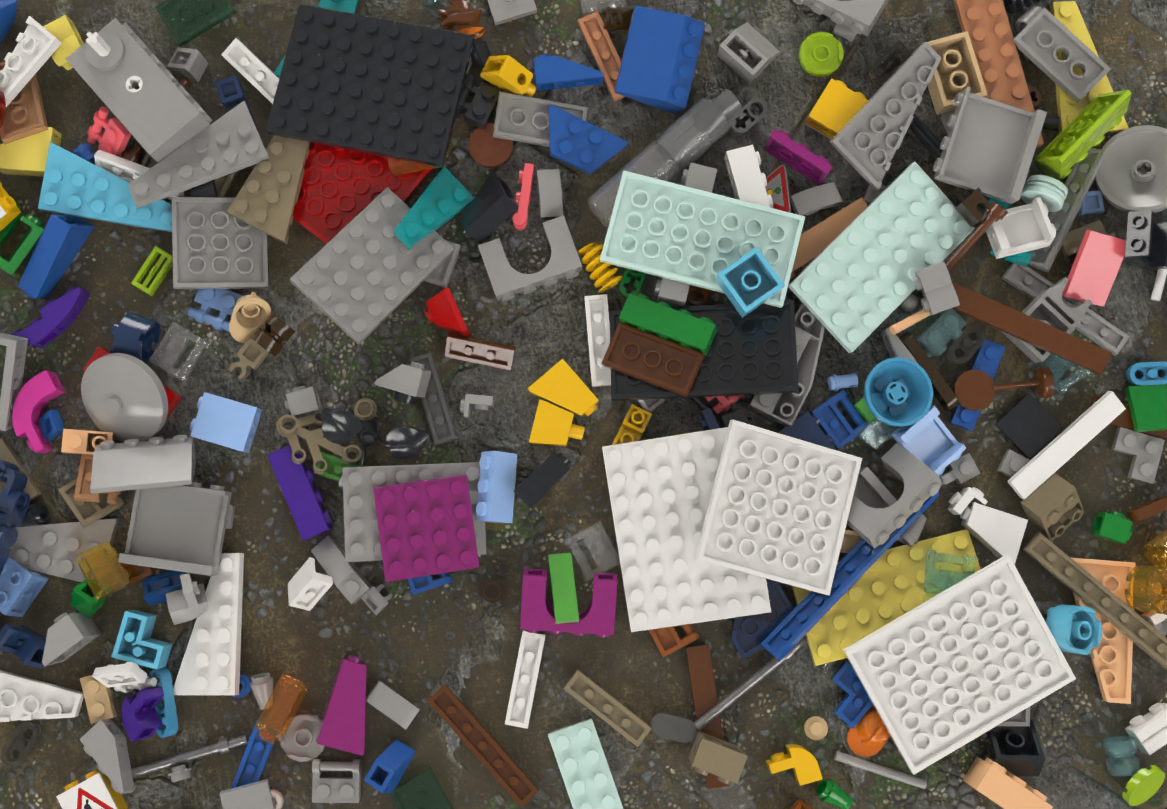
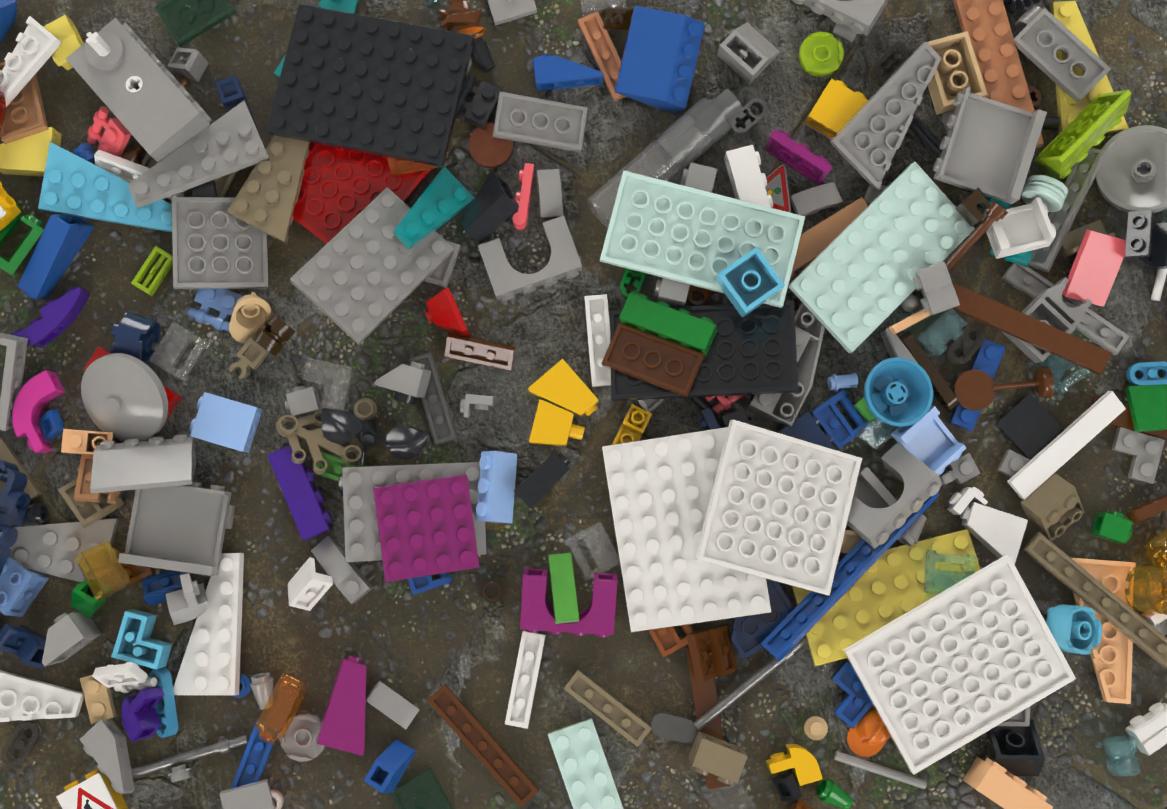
(252, 68): white plate -> none
(334, 377): none -> clear plate
(336, 788): light grey plate -> none
(375, 600): light grey tile -> none
(508, 75): yellow torso -> none
(580, 142): blue wing -> none
(600, 270): yellow piece -> none
(711, 653): none -> reddish brown slope
(787, 787): none -> black plate
(1092, 204): medium blue tile -> none
(1143, 785): lime tile -> none

